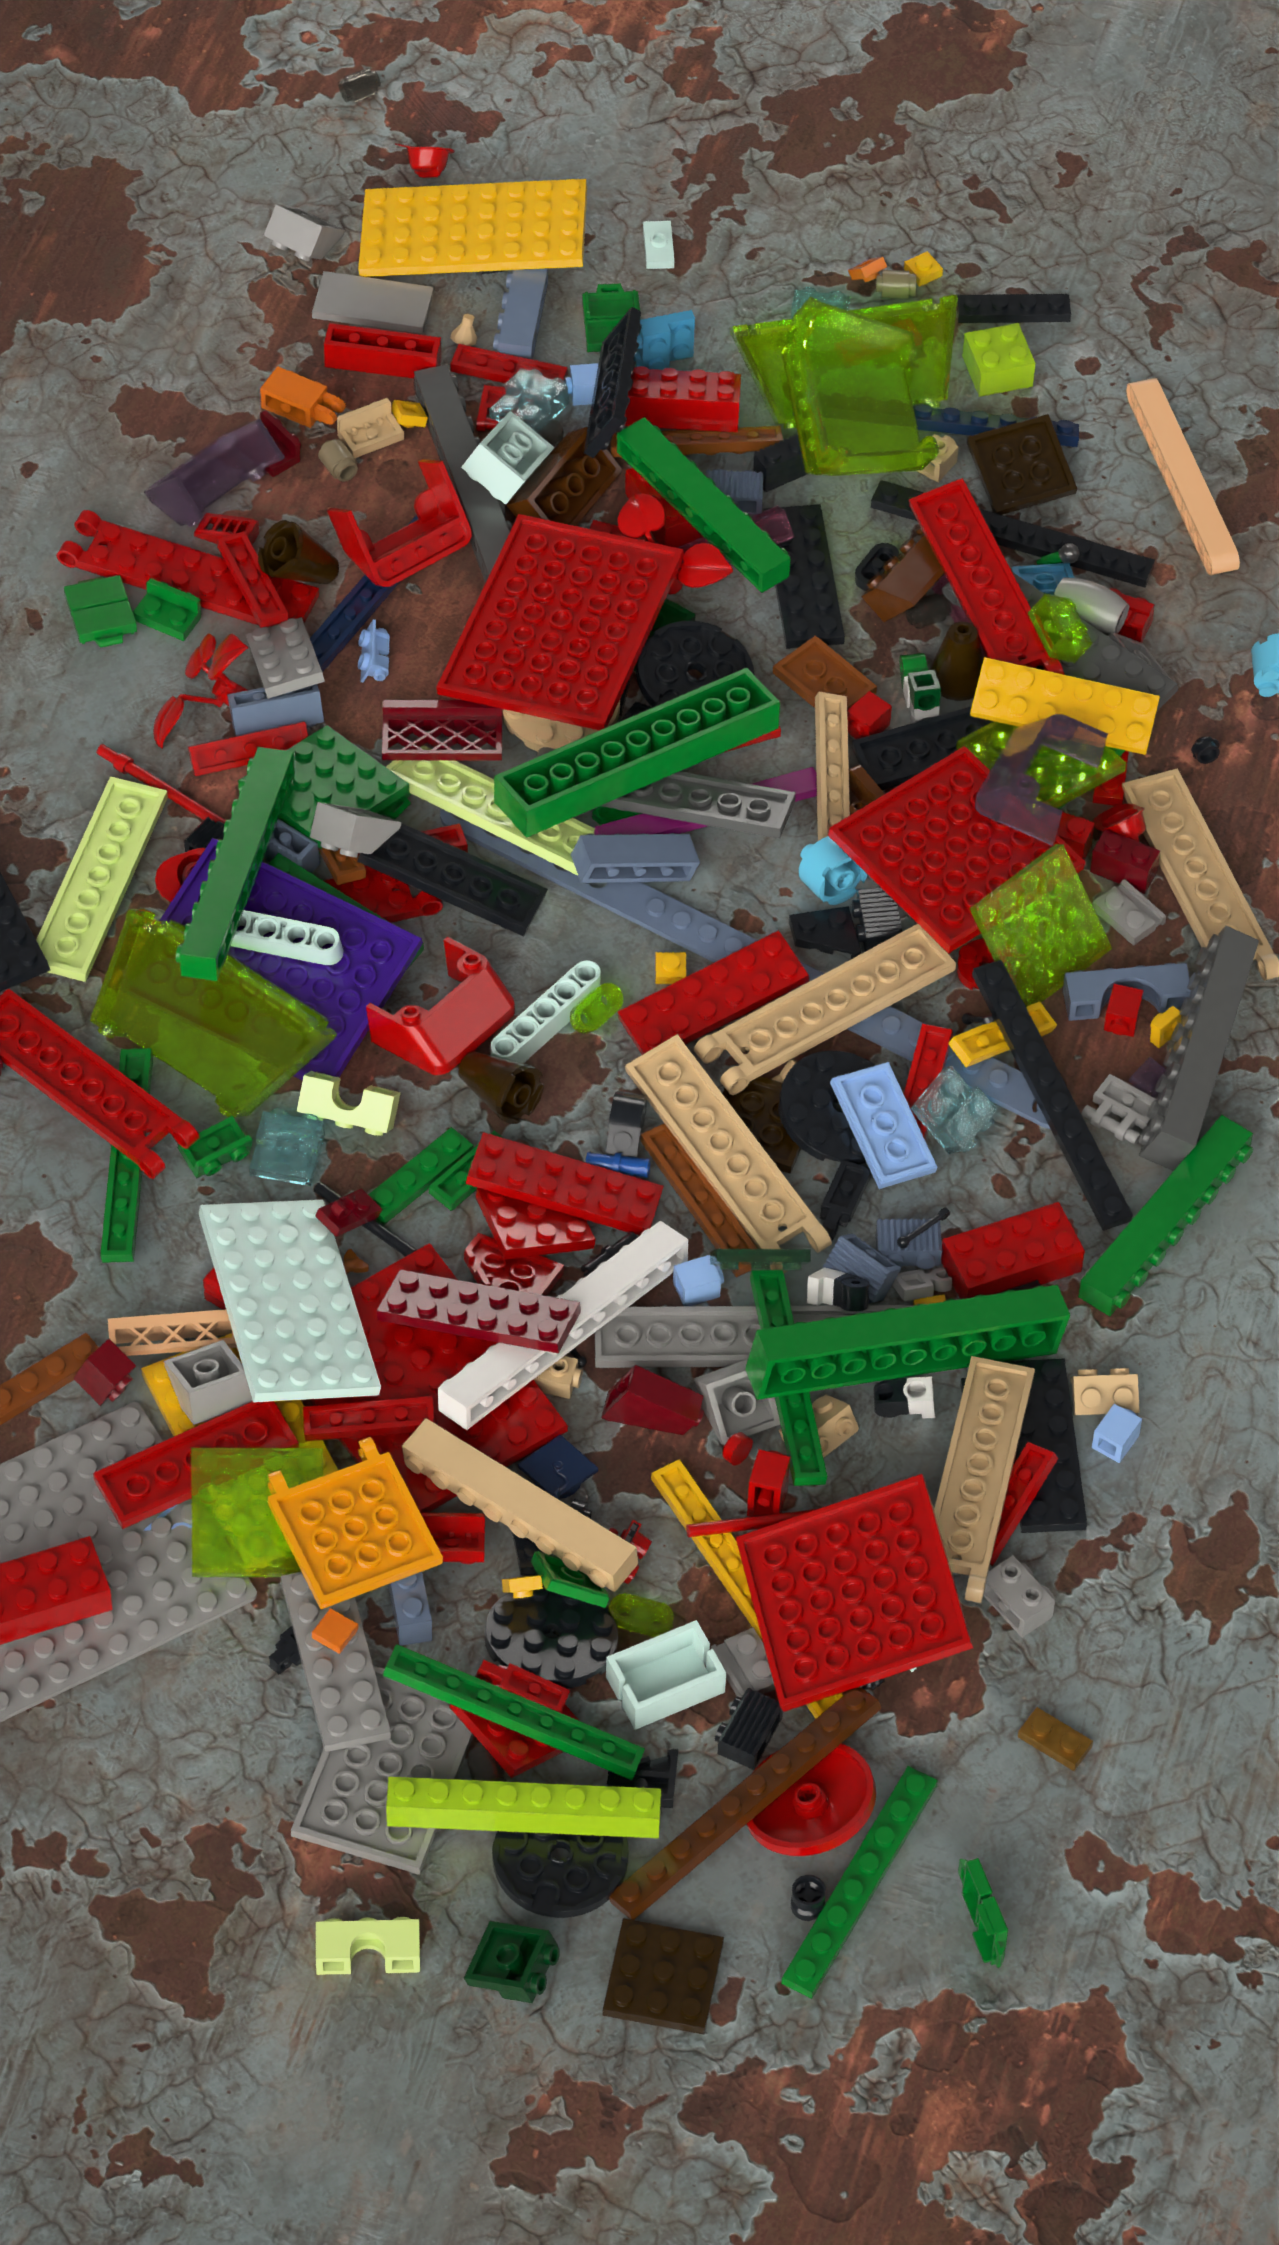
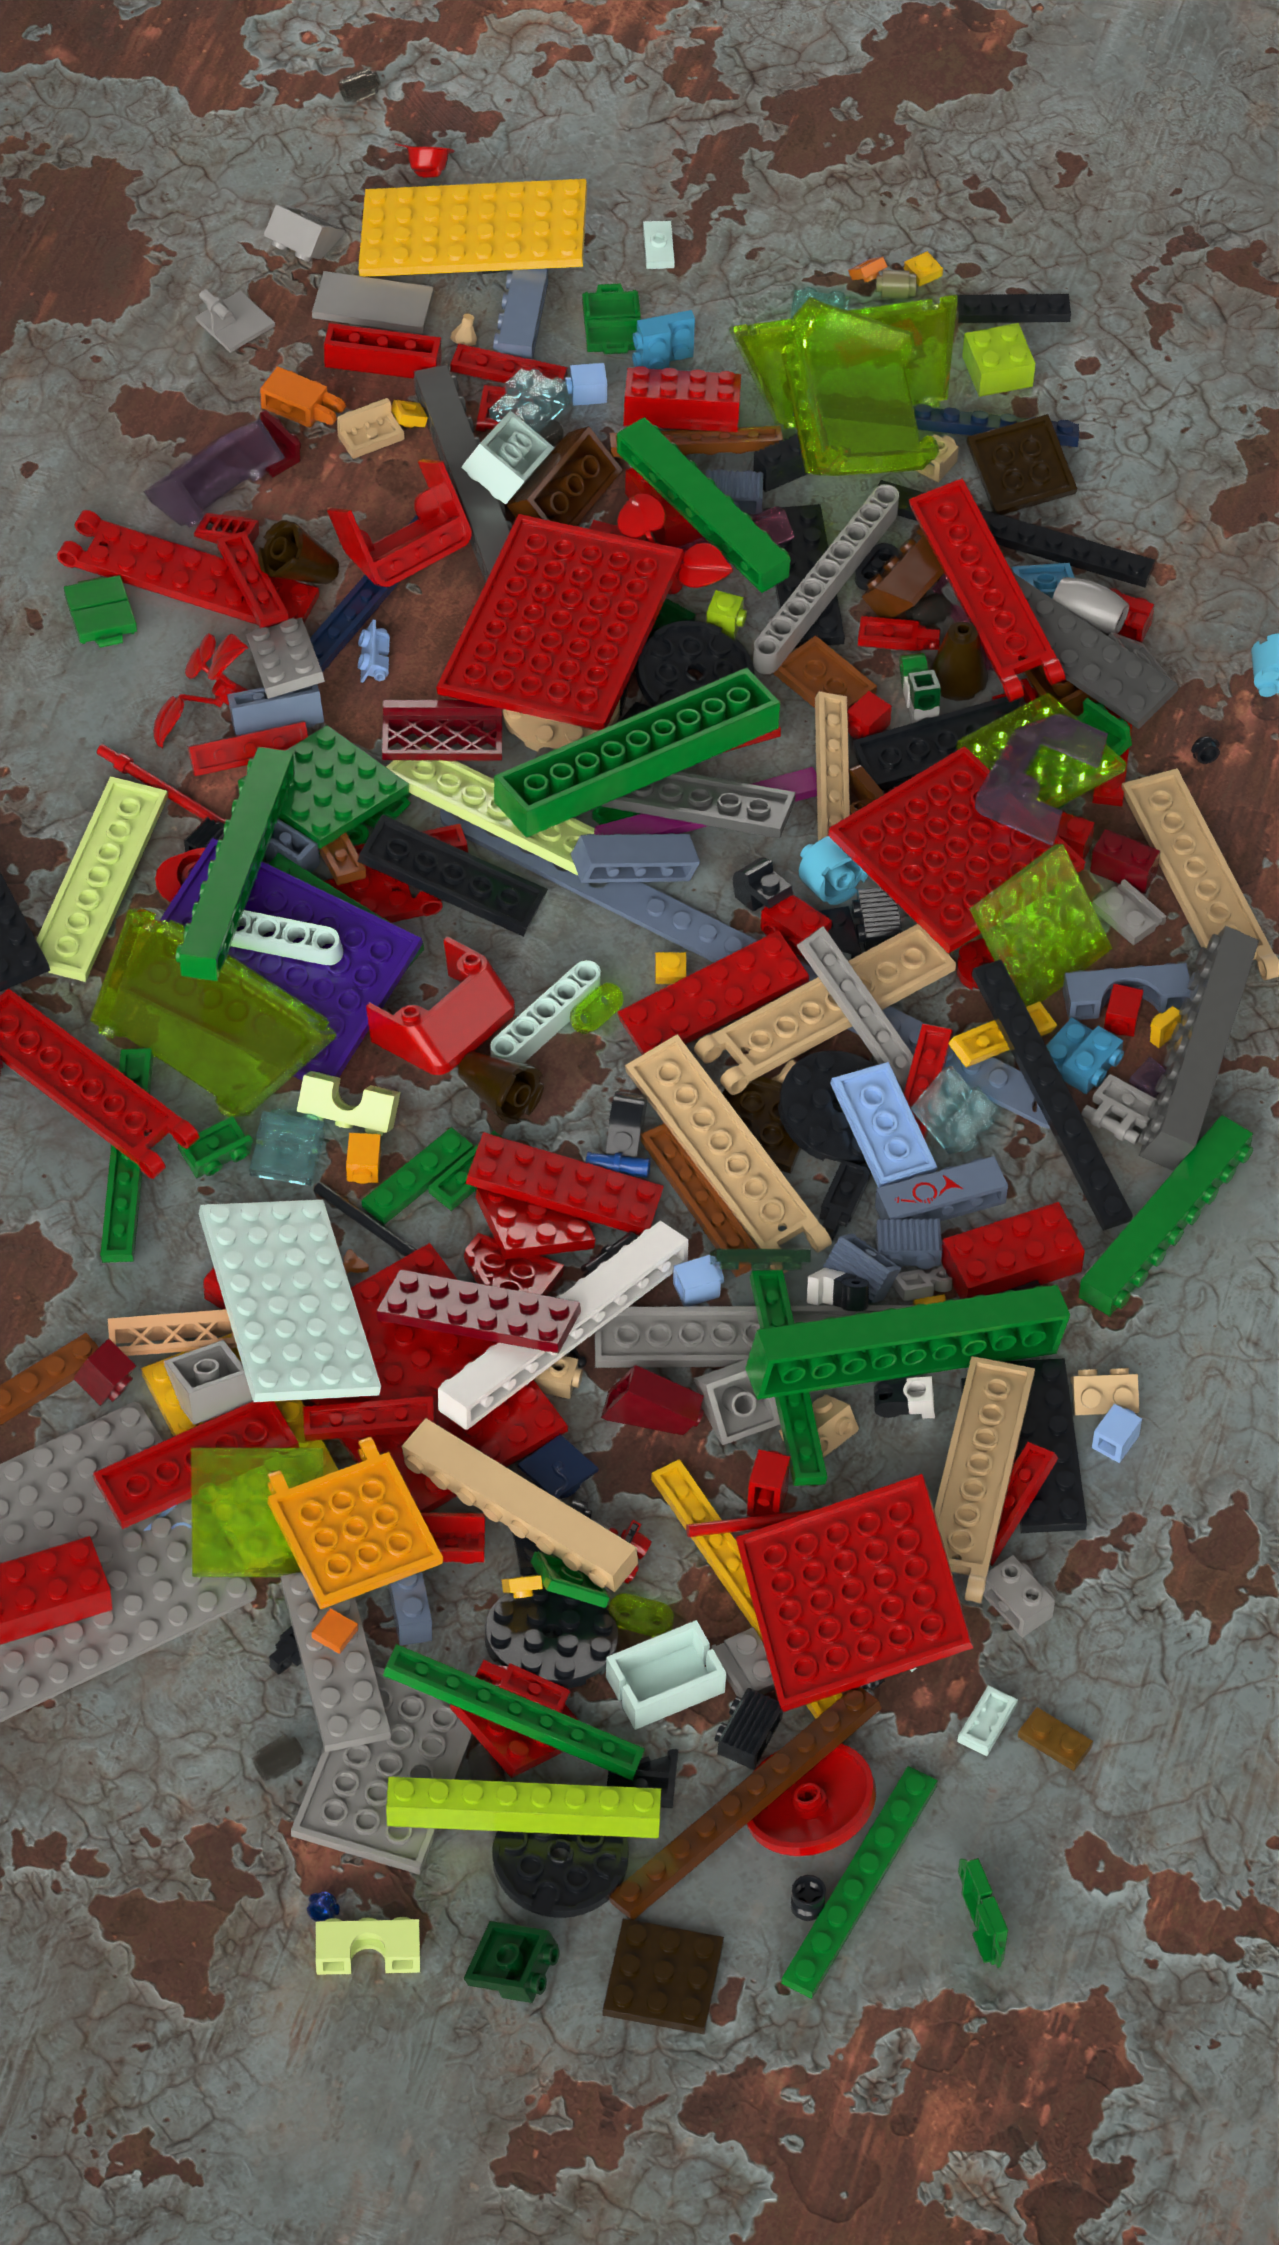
(168, 610): green bracket -> none
(233, 319): none -> light grey plate
(278, 1757): none -> clear smoke brick
(322, 1906): none -> clear blue plate
(338, 460): dark tan brick -> none
(348, 1212): dark red plate -> none
(351, 829): light grey slope -> none
(363, 1158): none -> light orange brick
(613, 383): black plate -> none
(727, 613): none -> lime brick
(737, 1448): red tile -> none
(760, 885): none -> black brick
(794, 921): none -> red bracket
(825, 579): none -> light grey beam
(857, 1003): none -> light grey plate
(897, 634): none -> red hinge
(903, 1241): black hinge -> none
(944, 1193): none -> sand blue brick
(968, 1018): black hinge -> none
(987, 1720): none -> light aqua plate
(1027, 694): yellow plate -> none
(1060, 628): clear neon green brick -> none
(1067, 554): flat silver piece -> none
(1084, 1054): none -> dark azure plate
(1123, 820): red piece -> none
(1183, 476): light nougat beam -> none

